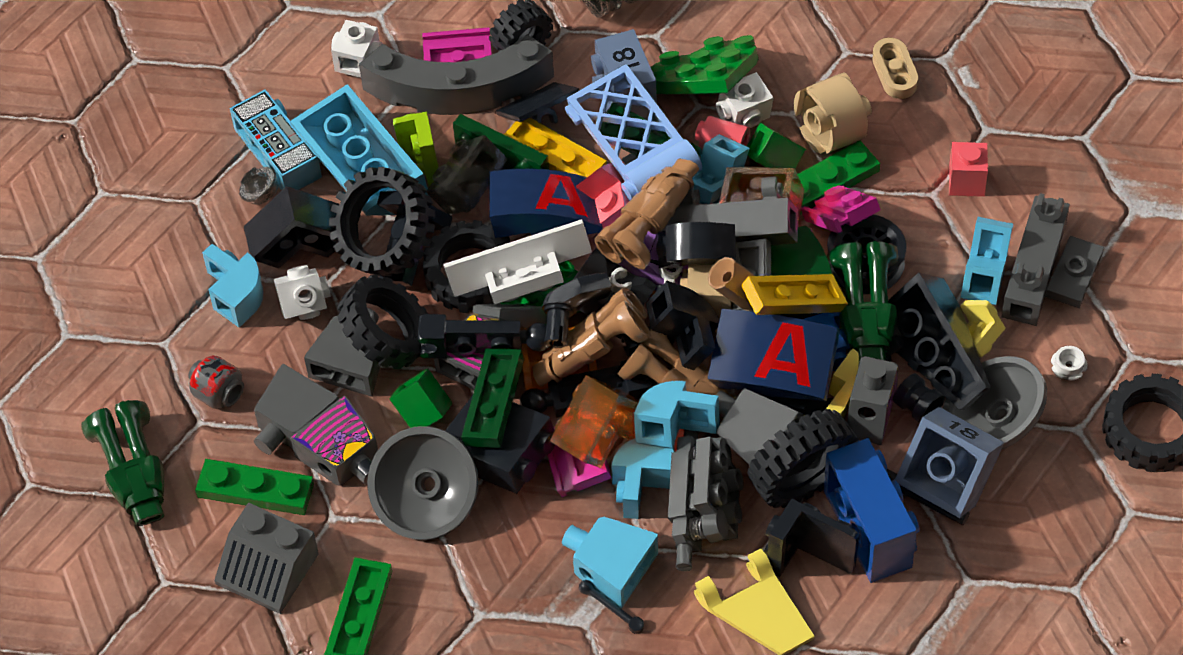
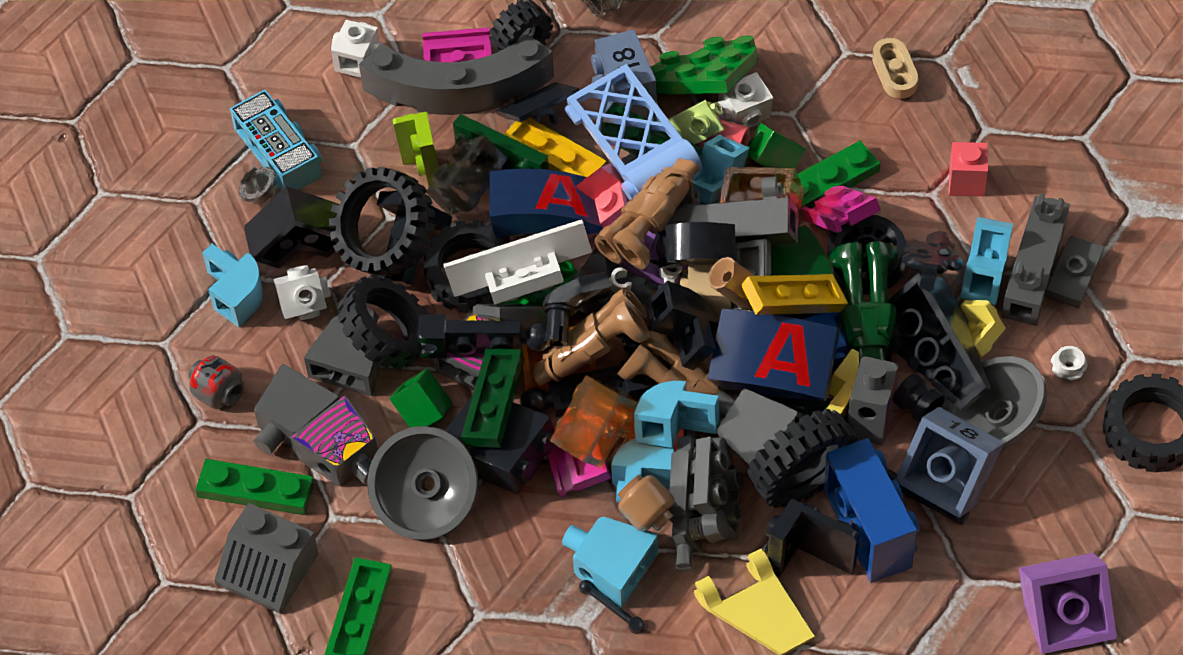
(134, 483): dark green piece -> none
(352, 140): medium azure slope -> none
(646, 503): none -> medium nougat head
(698, 121): none -> yellowish green hinge
(832, 113): tan brick -> none
(931, 257): none -> black piece
(1068, 602): none -> medium lavender slope

